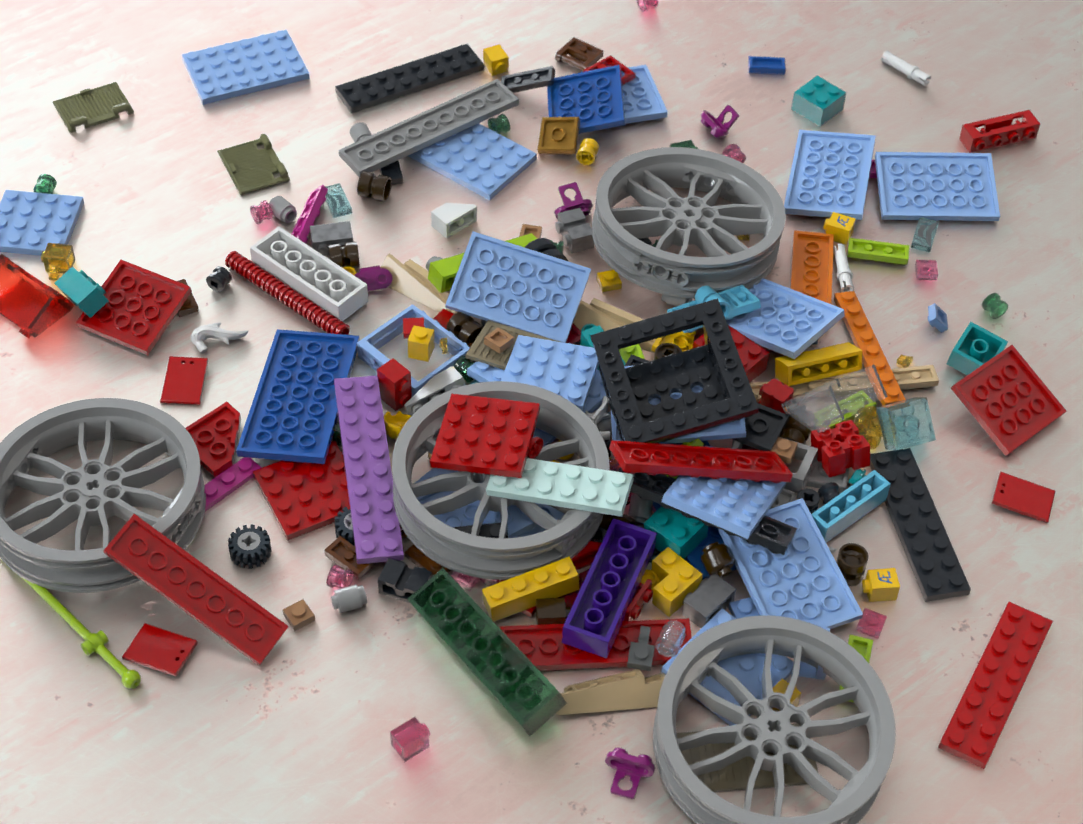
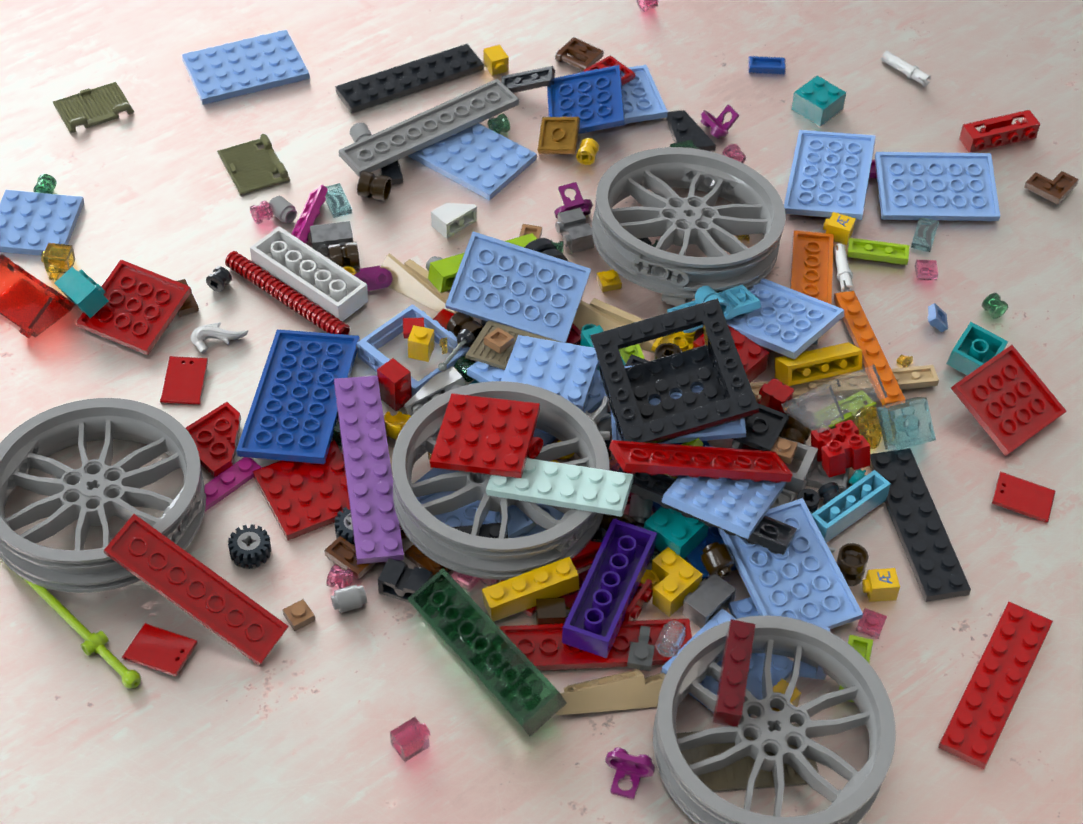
(464, 340): none -> hinge
(685, 128): none -> black wing
(734, 673): none -> dark red brick
(1052, 190): none -> reddish brown plate

